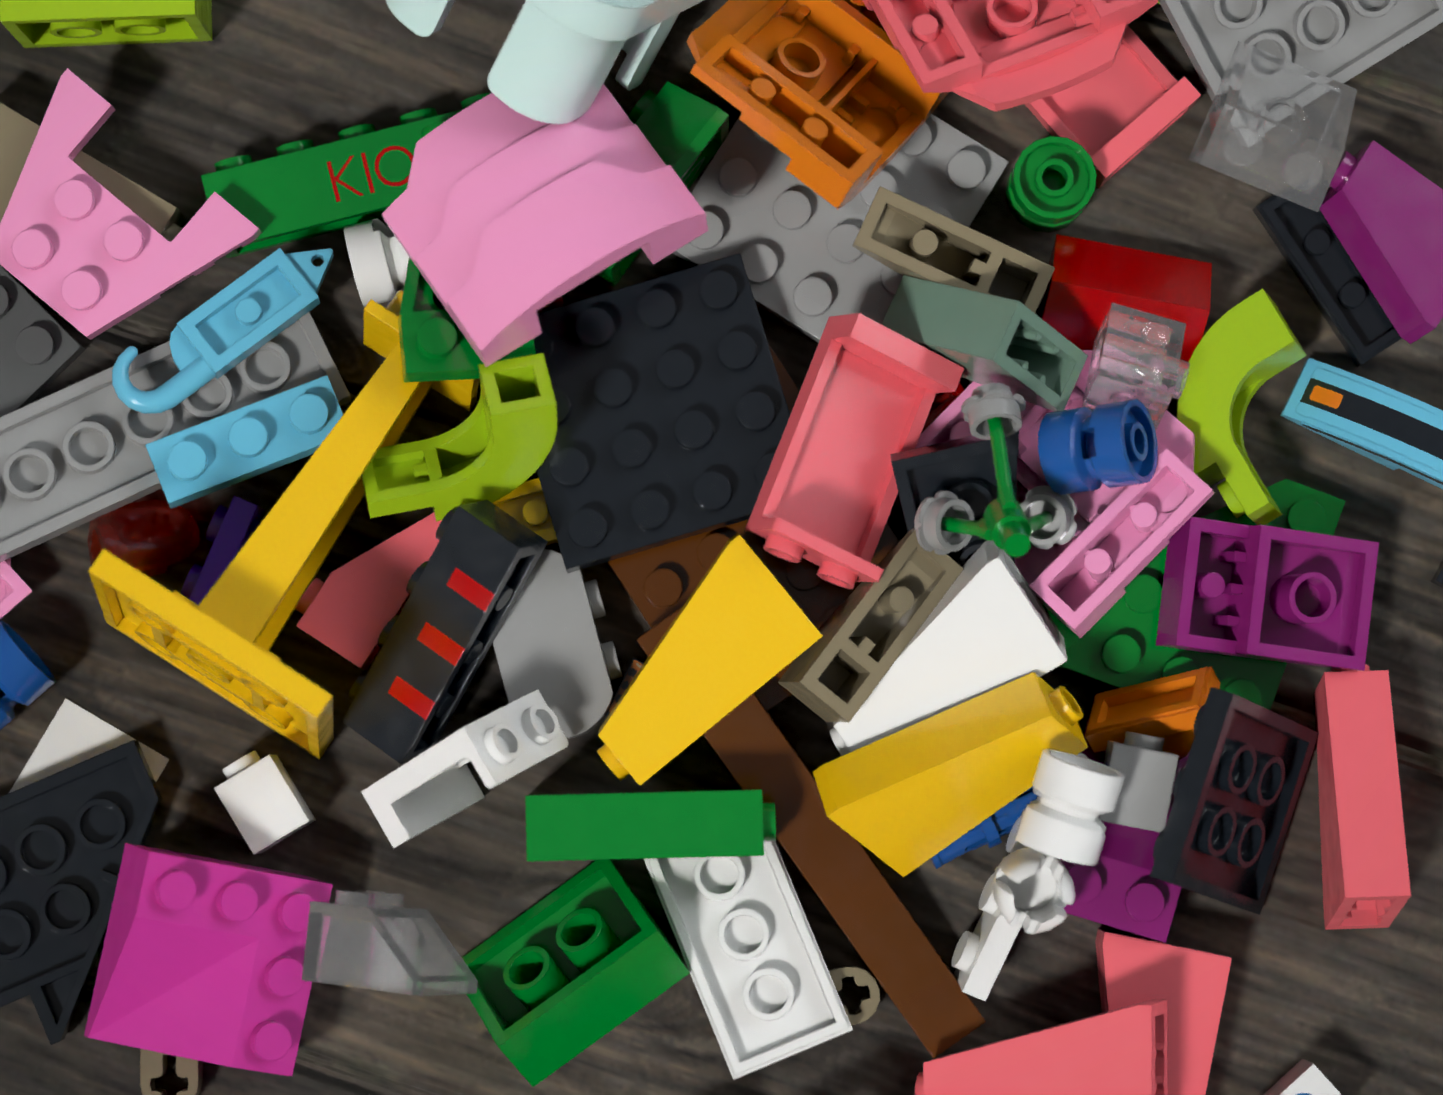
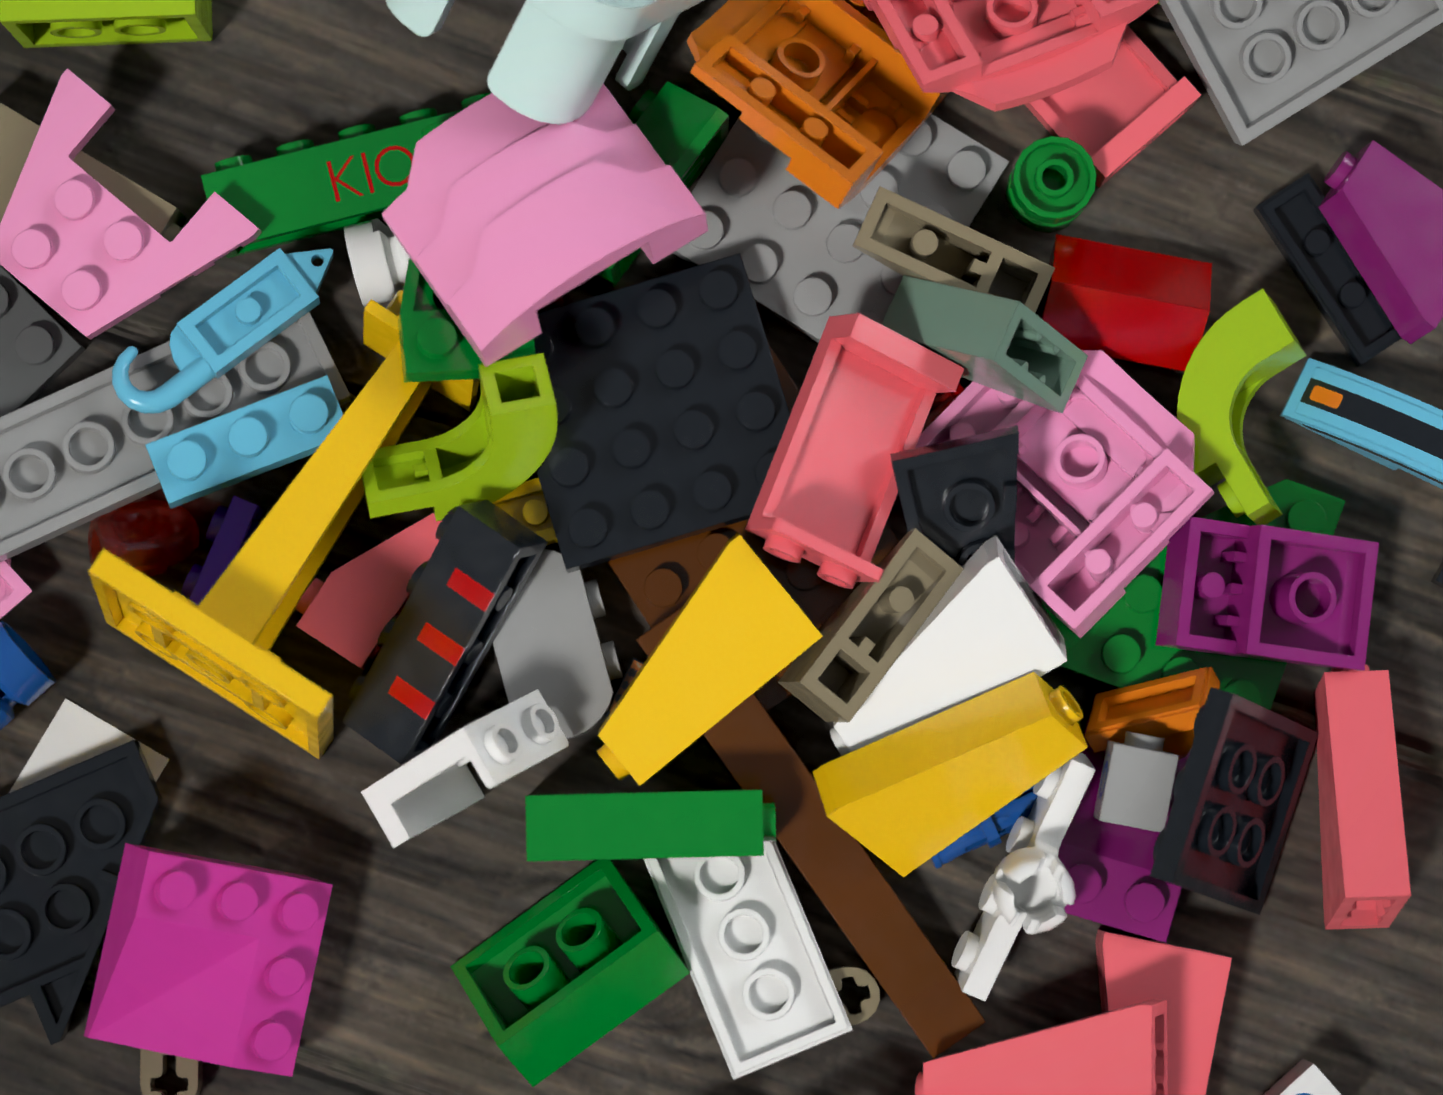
(263, 801): white brick -> none
(382, 946): clear slope -> none
(1040, 520): light grey plant -> none
(1071, 800): white wheel -> none
(1098, 447): blue wheel -> none
(1137, 359): clear head -> none
(1276, 127): clear slope -> none

